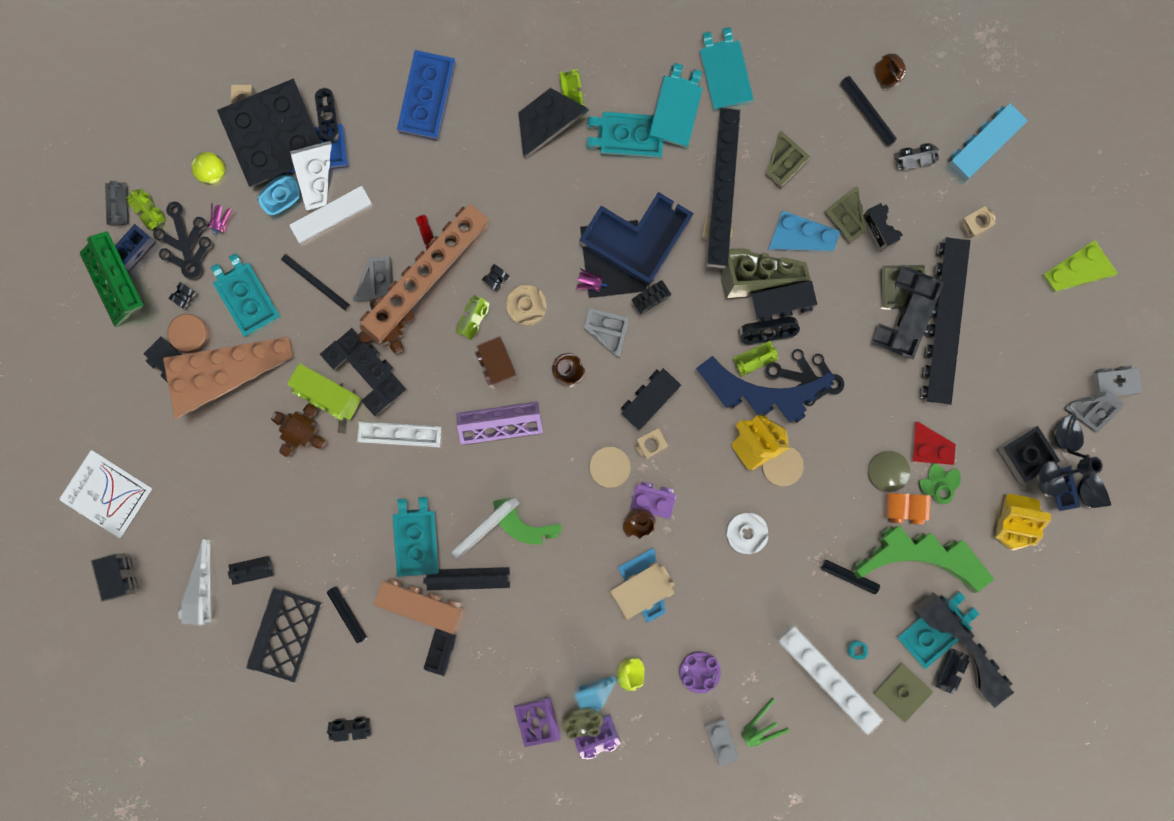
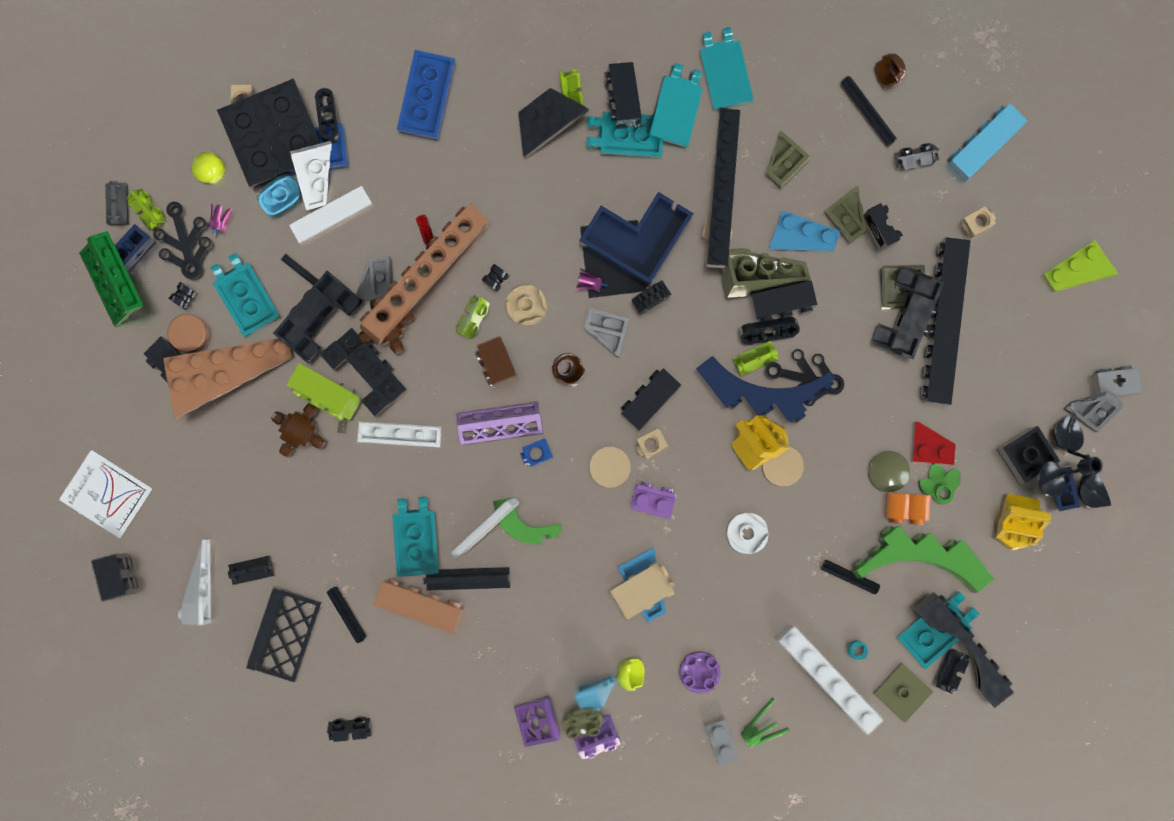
(312, 312): none -> black bracket
(440, 652): black hinge -> none
(543, 446): none -> blue brick
(623, 95): none -> black brick
(639, 523): reddish brown hair -> none

